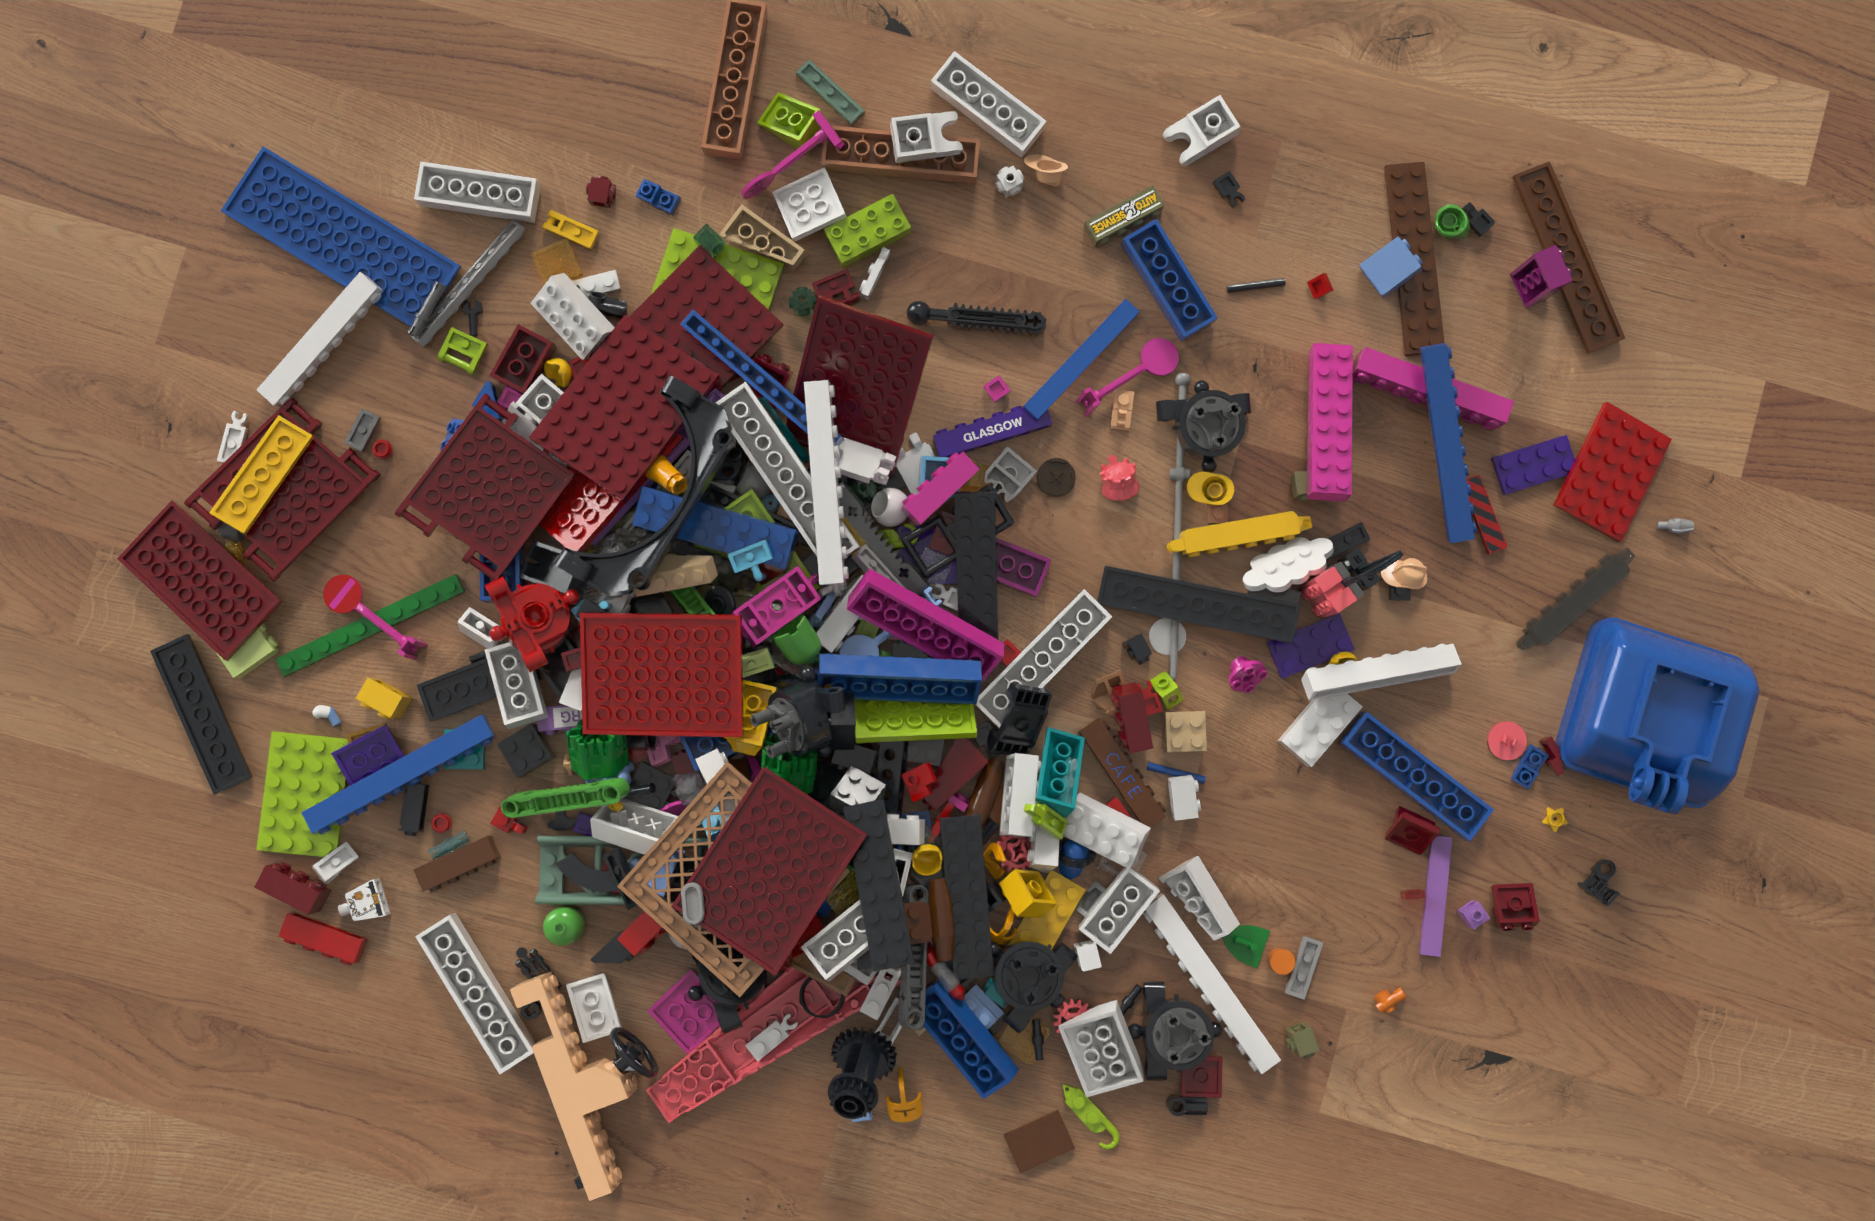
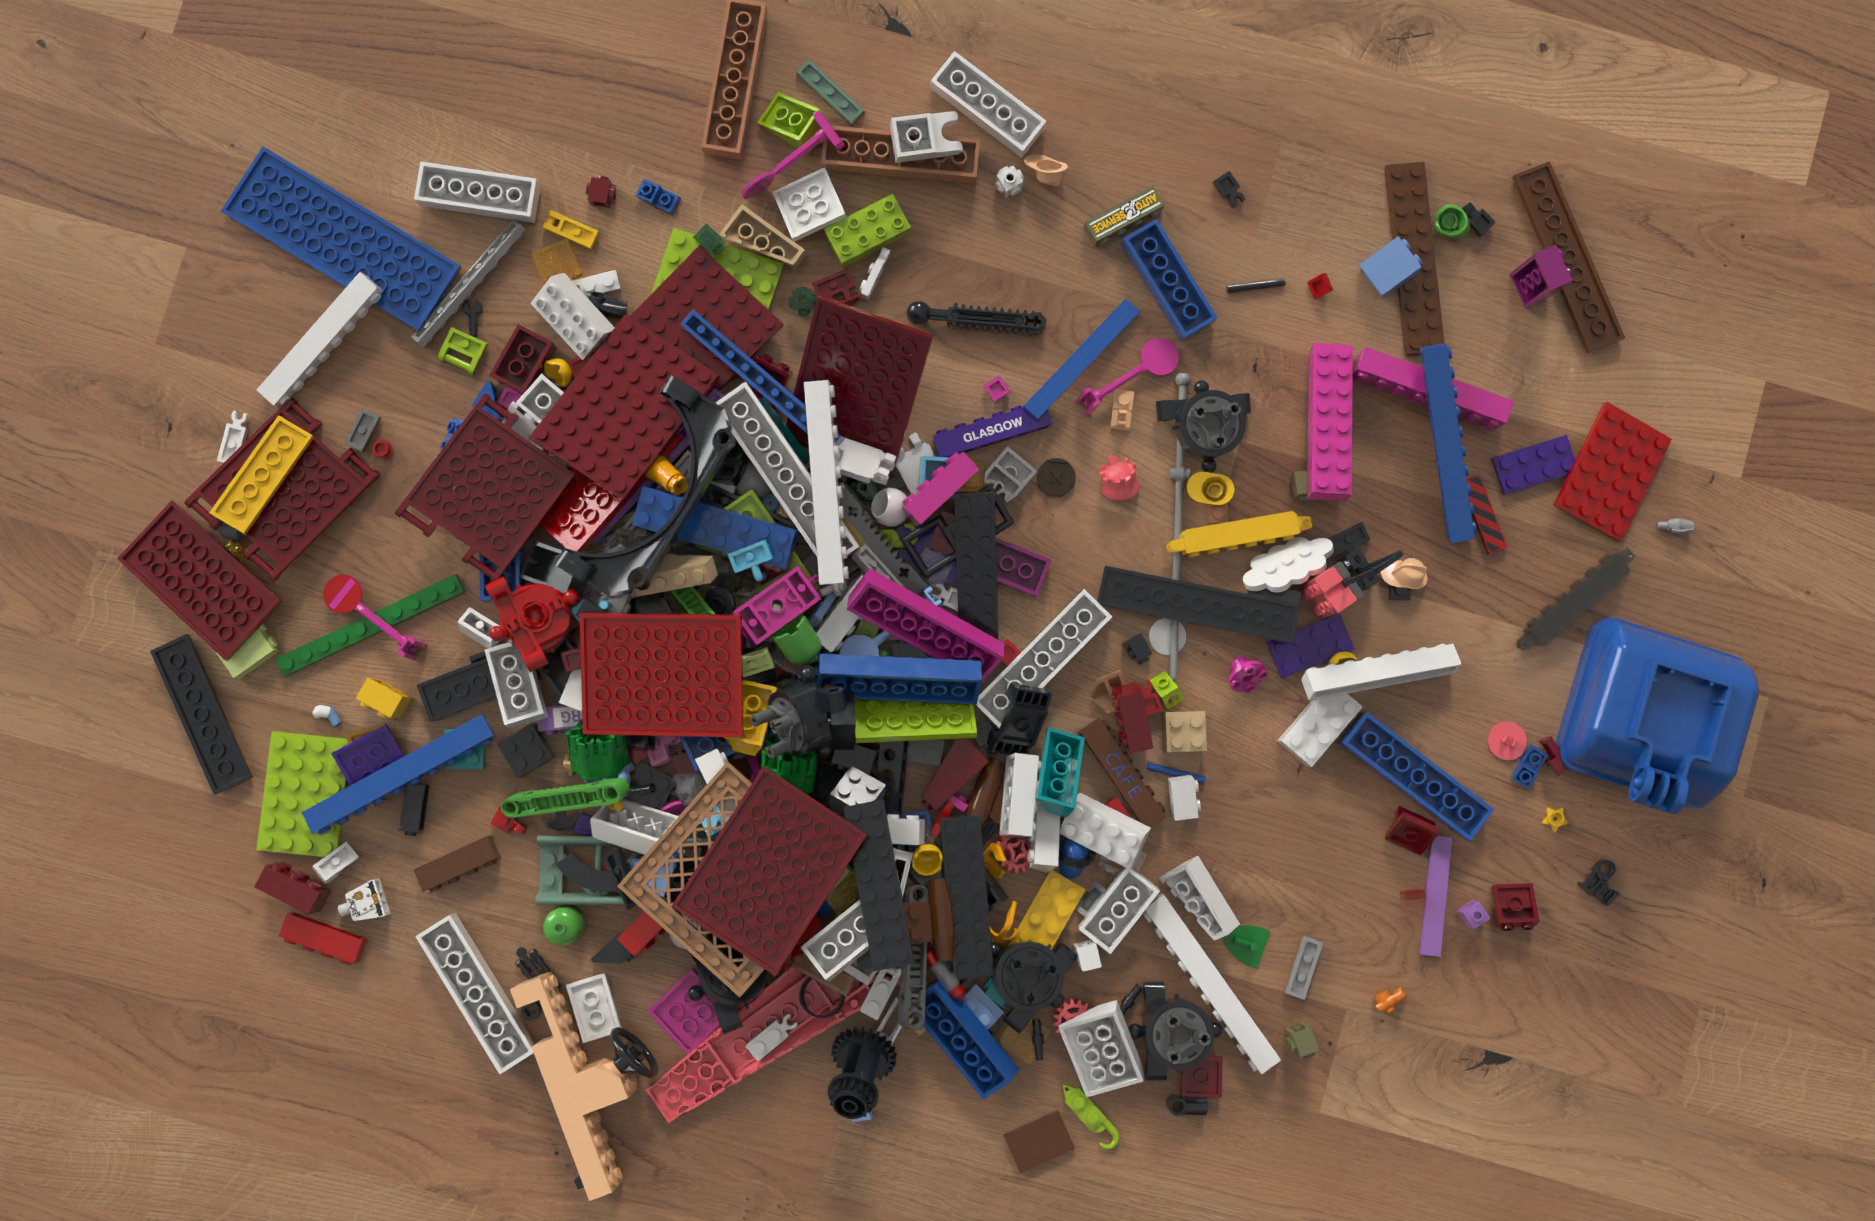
(426, 310): dark grey pin -> none
(441, 823): red plate -> none
(449, 845): clear light blue pin -> none
(693, 903): light grey tile -> none
(912, 1114): light orange helmet -> none
(919, 781): red brick -> none
(1027, 893): yellow brick -> none
(1047, 819): lime hinge -> none
(1200, 134): white brick -> none
(1281, 961): orange piece -> none

